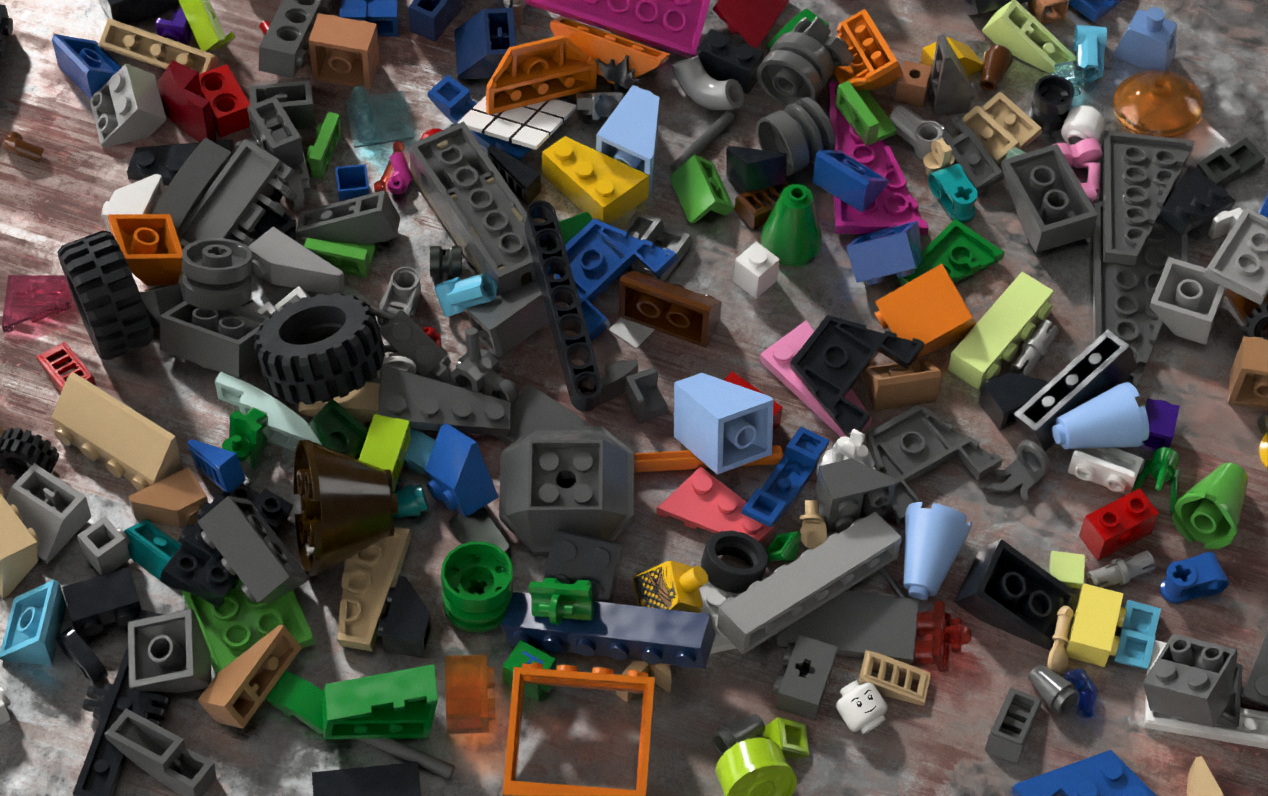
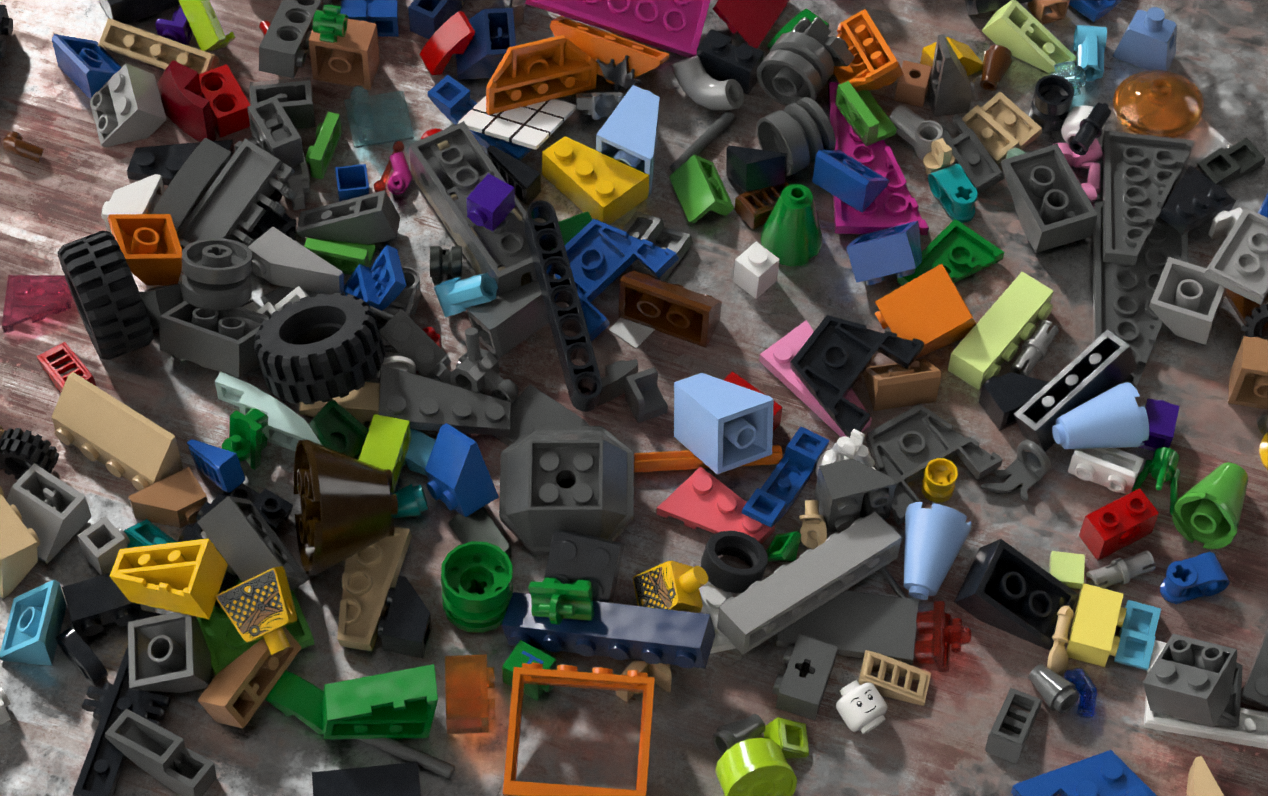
(172, 576): none -> yellow wedge
(261, 608): none -> torso
(330, 23): none -> green gear
(381, 282): none -> blue slope
(448, 40): none -> red slope
(490, 202): none -> dark purple brick
(939, 480): none -> yellow wheel
(1090, 128): none -> black axle

